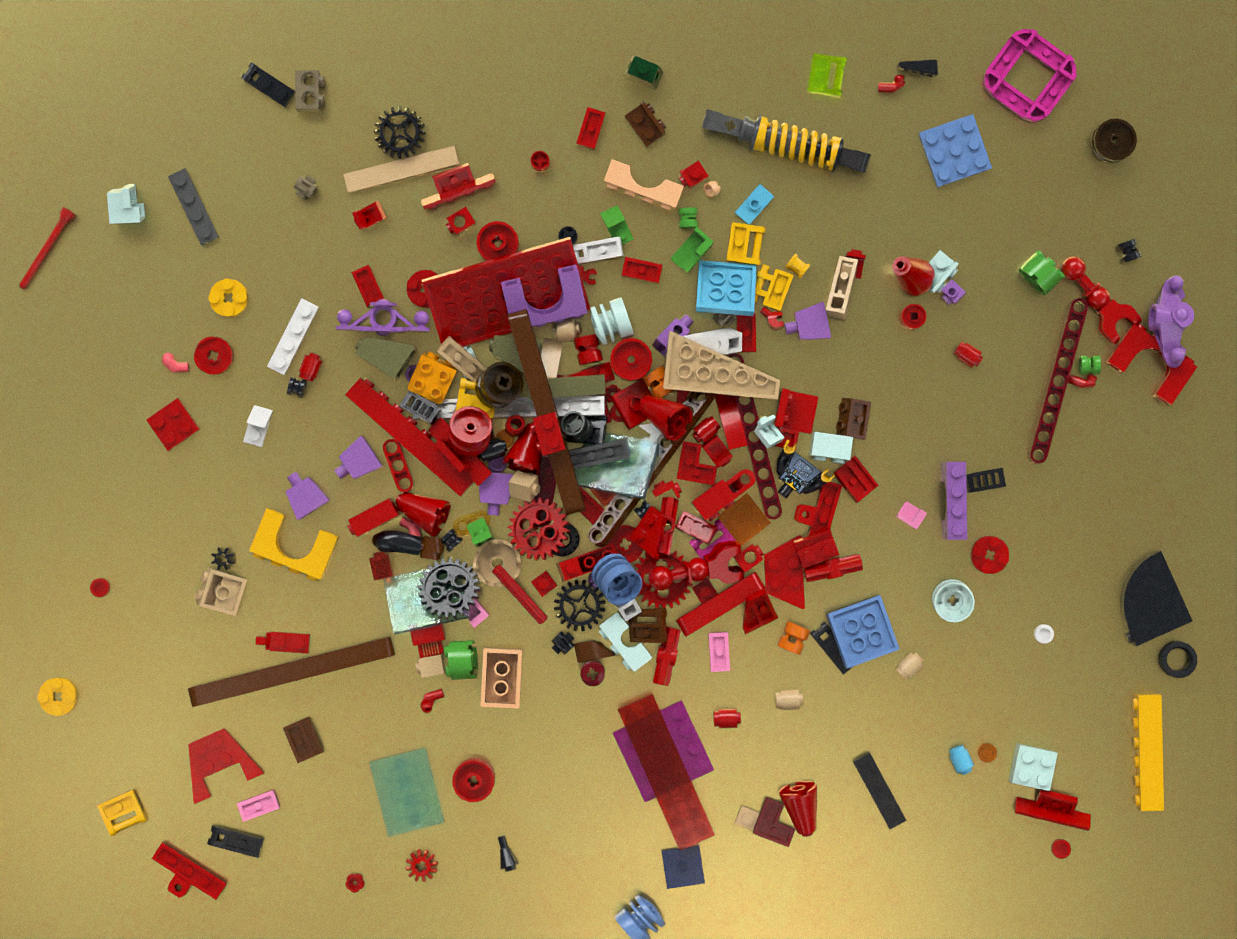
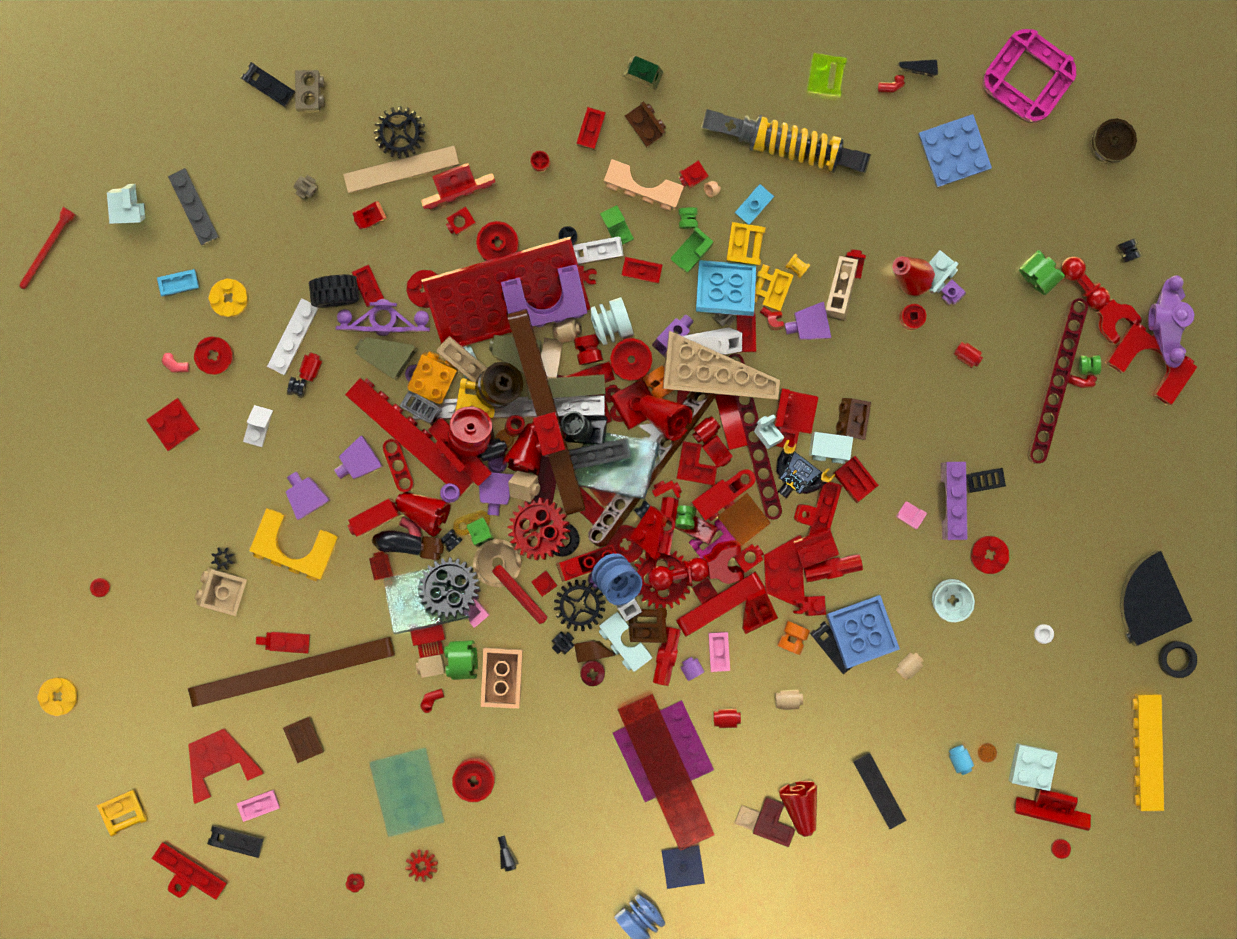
(178, 282): none -> medium azure plate
(333, 291): none -> black tyre
(449, 493): none -> medium lavender plate
(685, 517): none -> bright green wheel
(691, 668): none -> medium lavender plate
(811, 606): none -> red plate

